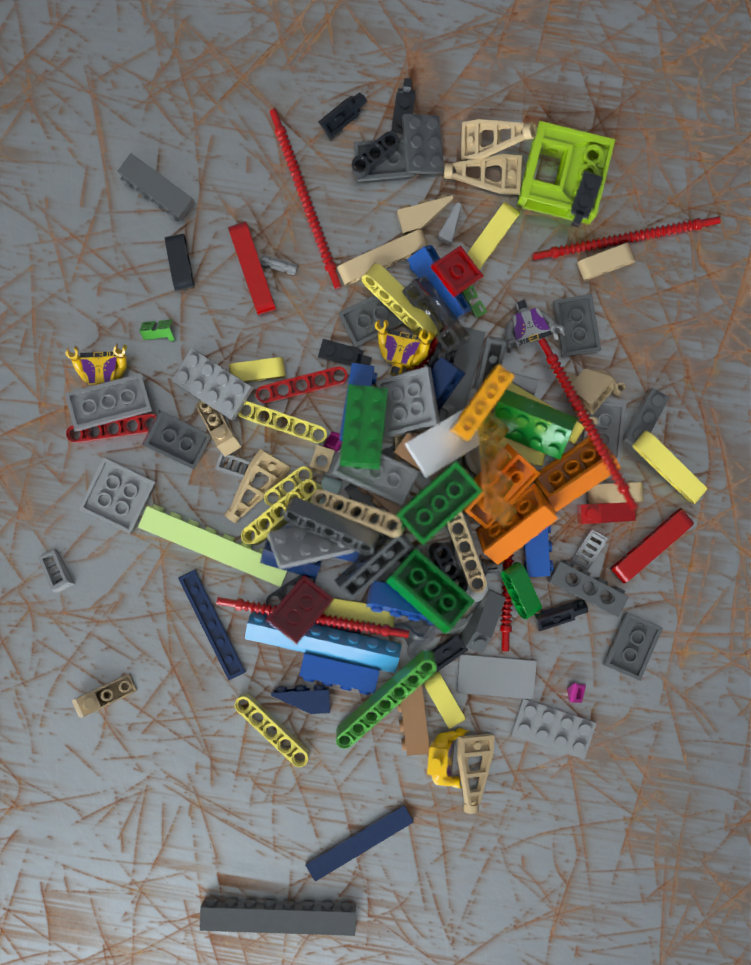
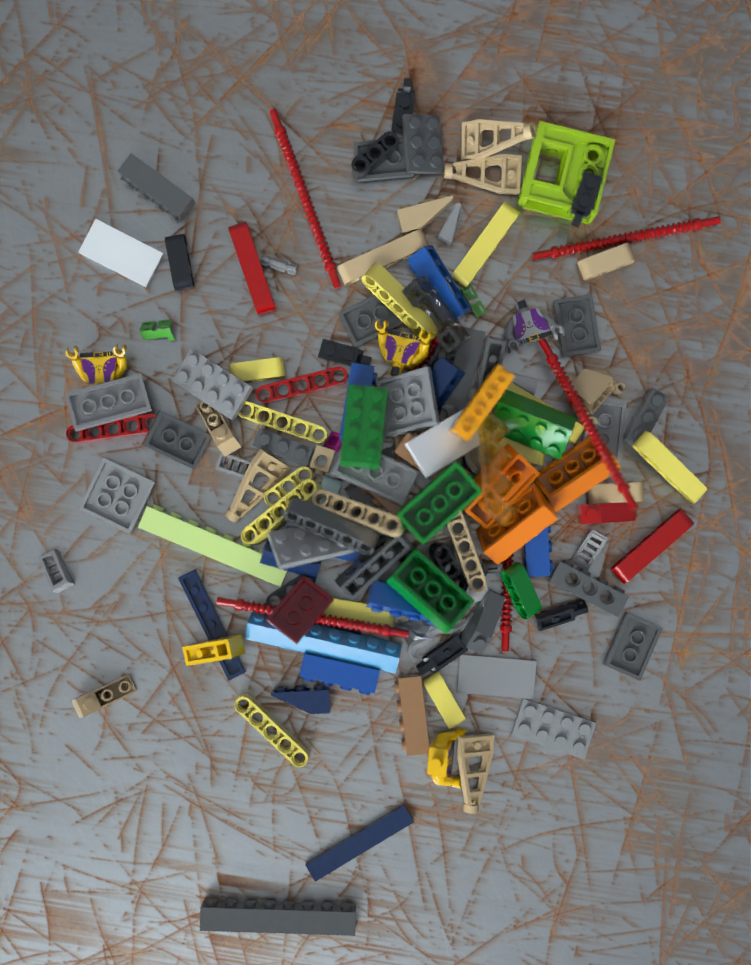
(121, 253): none -> white tile
(214, 650): none -> yellow slope
(283, 447): none -> dark grey brick
(342, 114): black hinge -> none
(362, 720): bright green beam -> none
(457, 271): red tile -> none
(576, 692): dark pink slope -> none

